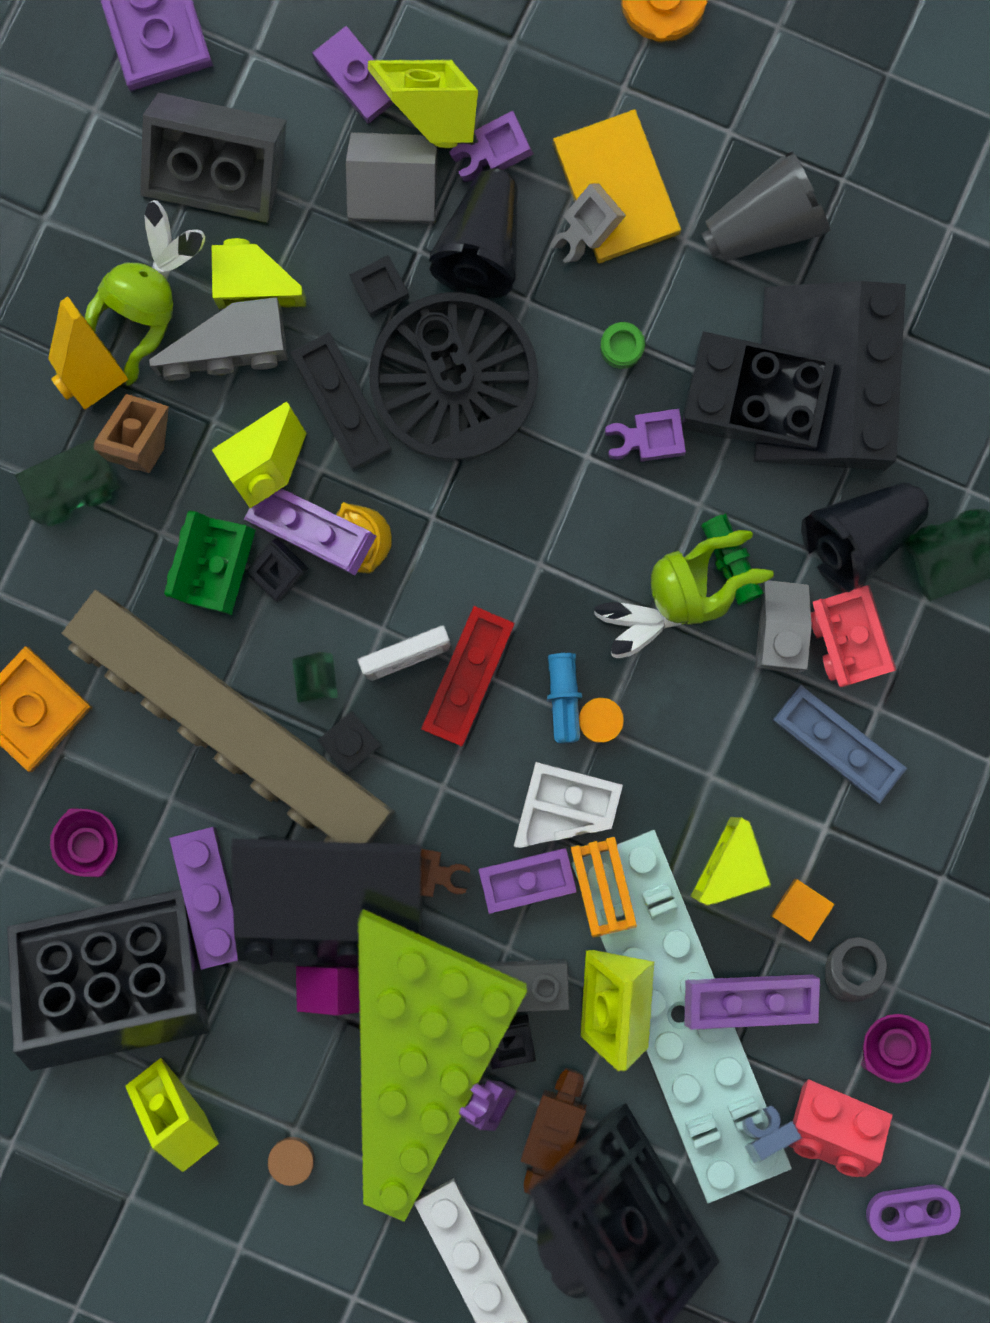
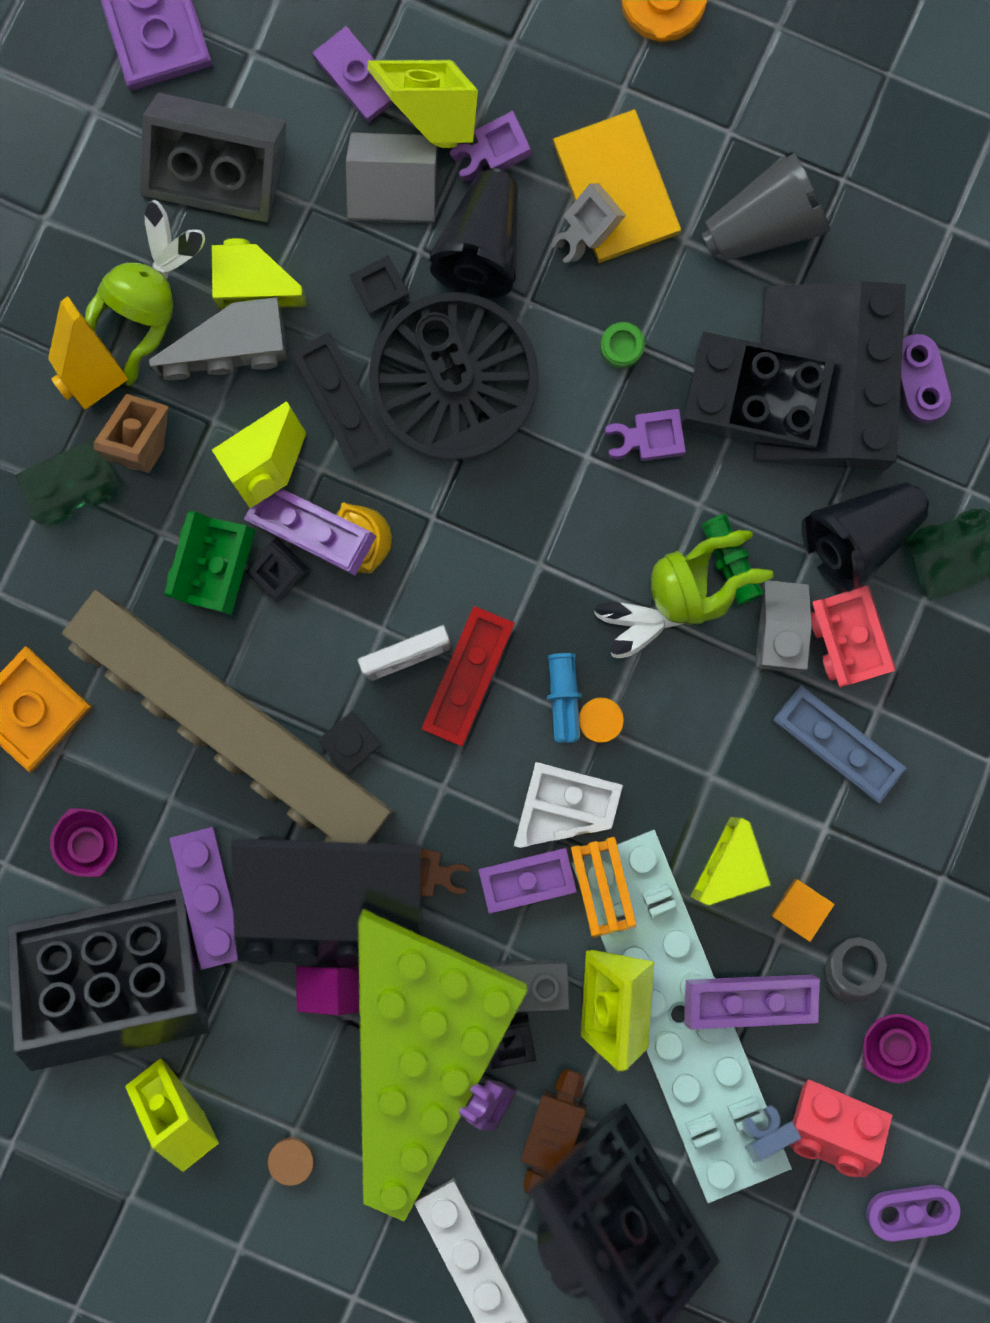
(315, 677): clear green slope -> none
(923, 377): none -> medium lavender plate

